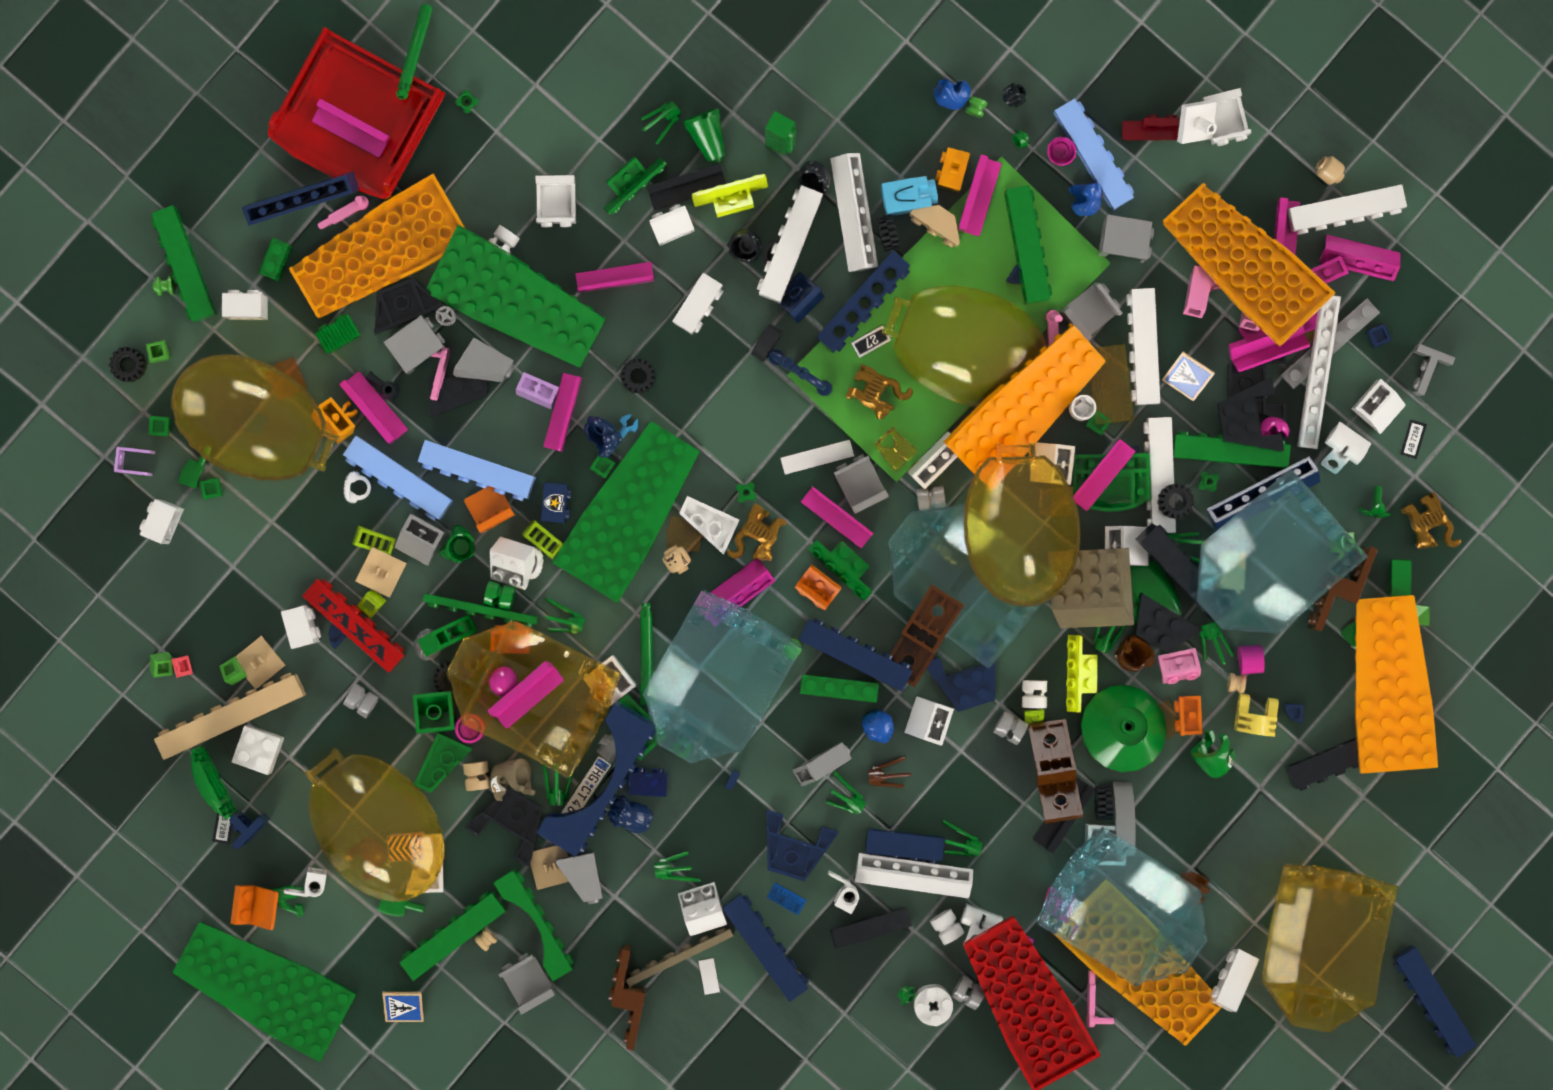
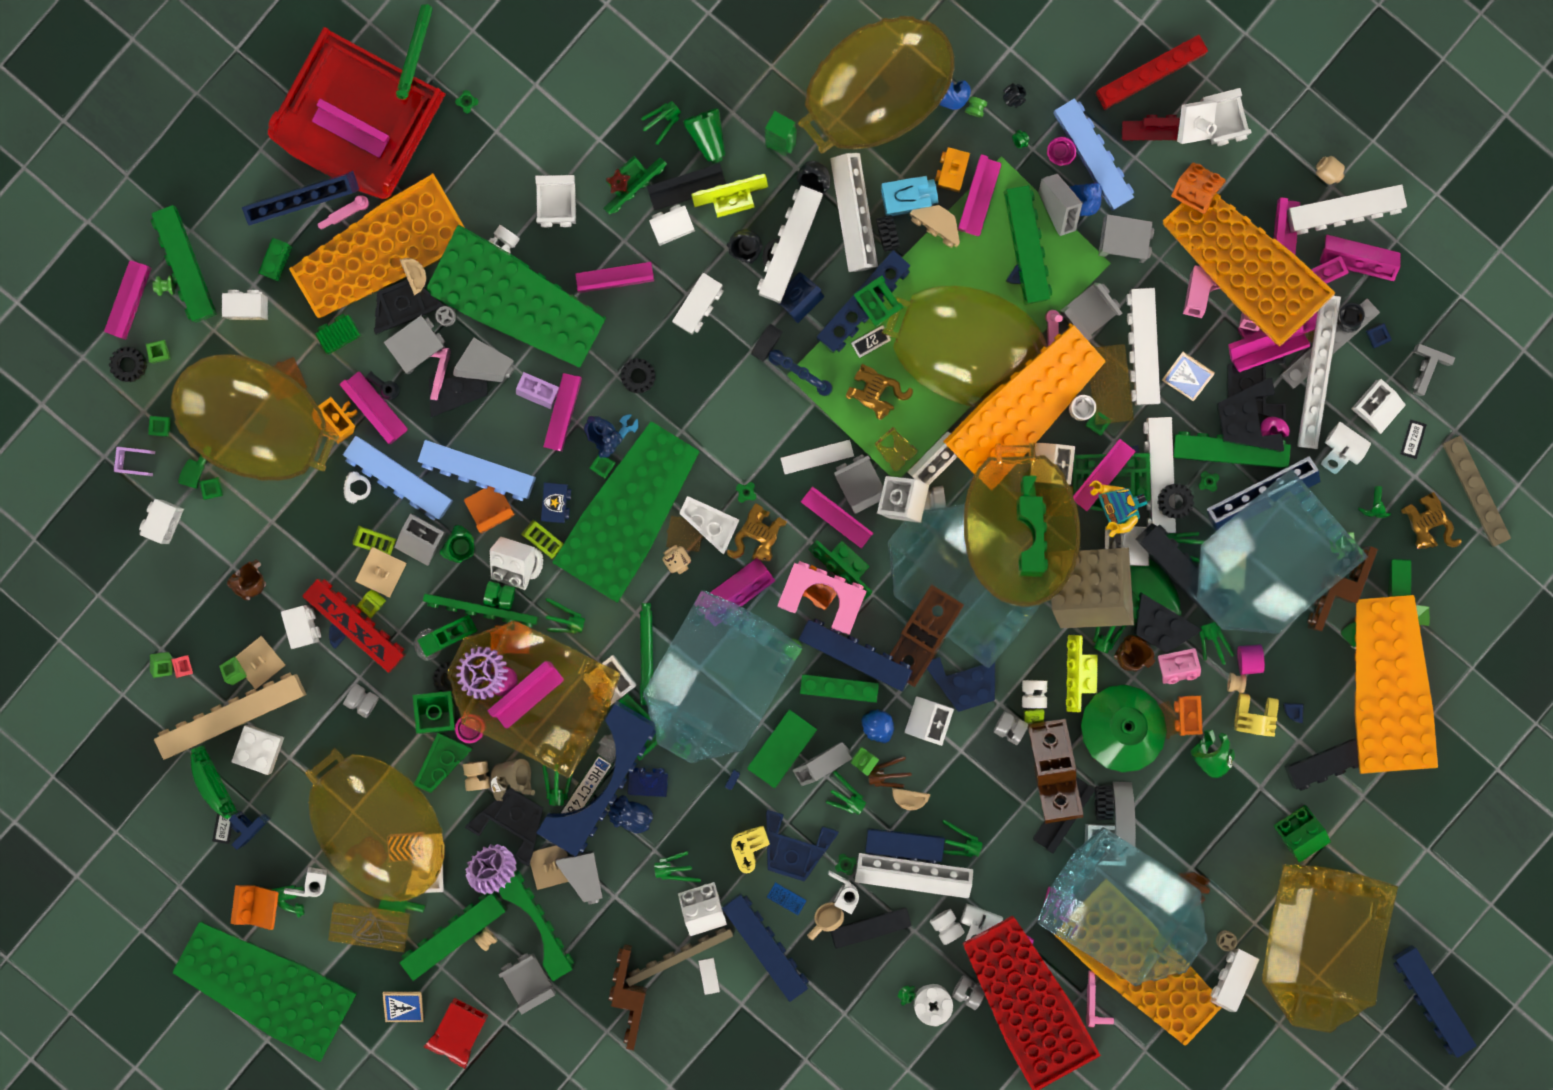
(127, 299): none -> dark pink panel
(247, 580): none -> reddish brown helmet
(369, 927): none -> clear yellow tile
(415, 274): none -> tan plate
(457, 1032): none -> red piece
(467, 666): none -> lavender gear
(491, 869): none -> lavender gear
(618, 186): none -> clear red plate
(753, 840): none -> light yellow piece
(782, 748): none -> green piece
(827, 918): none -> tan piece
(846, 869): none -> green plate
(849, 595): none -> bright pink arch
(864, 761): none -> bright green brick
(873, 305): none -> green plate
(878, 83): none -> clear yellow windscreen
(903, 499): none -> white brick
(910, 799): none -> tan plate
(1027, 486): none -> green slope
(1030, 512): none -> green arch
(1060, 204): none -> light grey slope
(1118, 506): none -> torso
(1151, 72): none -> red brick
(1197, 187): none -> orange bracket
(1229, 943): none -> dark tan wheel
(1302, 833): none -> green slope
(1350, 317): none -> black wheel
(1476, 491): none -> dark tan plate

